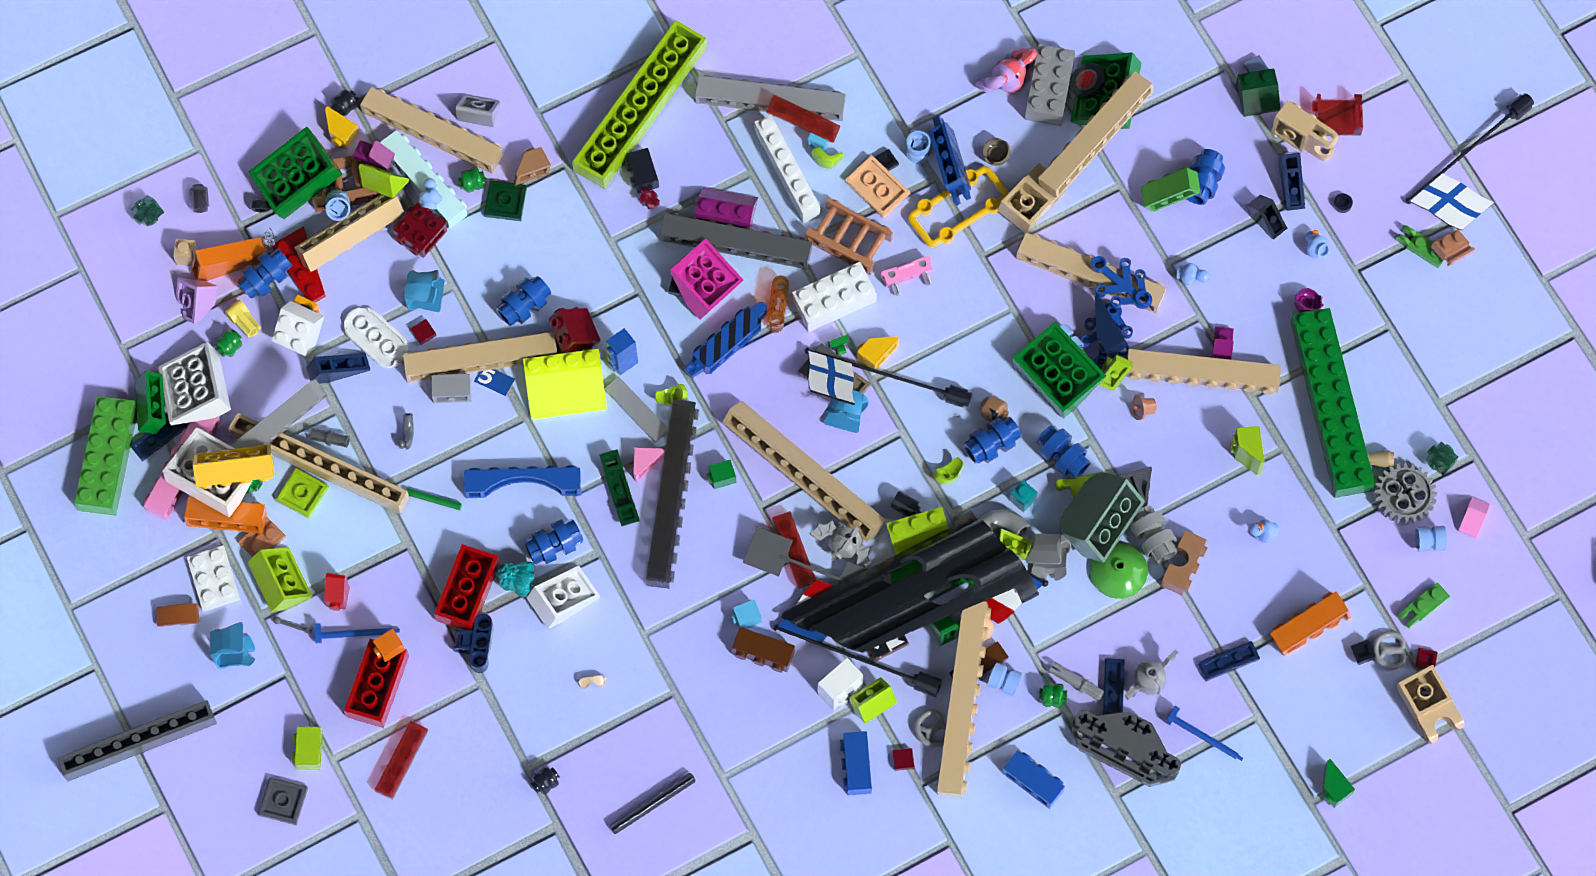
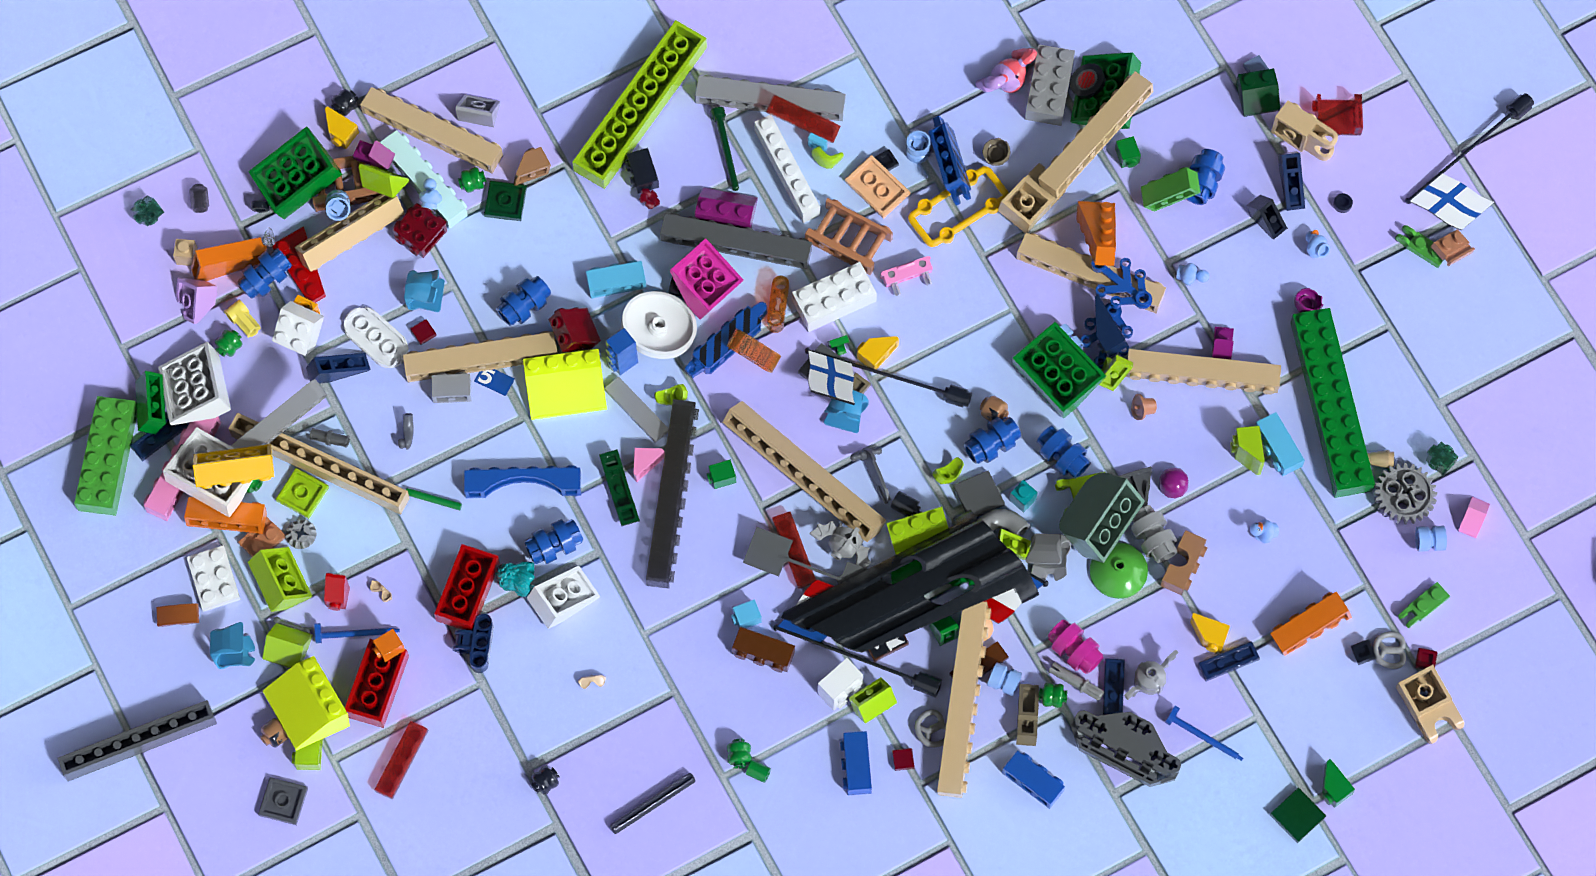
(273, 733): none -> medium nougat head
(286, 645): none -> lime slope
(304, 541): none -> light grey gear
(306, 704): none -> neon yellow slope
(377, 586): none -> tan piece
(616, 279): none -> medium azure brick
(659, 324): none -> white dish
(718, 115): none -> dark green piece
(739, 753): none -> green piece
(753, 351): none -> clear orange beam
(758, 771): none -> green piece
(869, 458): none -> dark grey piece
(979, 494): none -> dark grey tile
(1027, 714): none -> dark tan slope
(1068, 640): none -> dark pink piece
(1099, 227): none -> orange wedge
(1127, 152): none -> green brick
(1174, 482): none -> magenta hair
(1210, 632): none -> yellow slope
(1279, 445): none -> medium azure brick
(1298, 815): none -> dark green tile

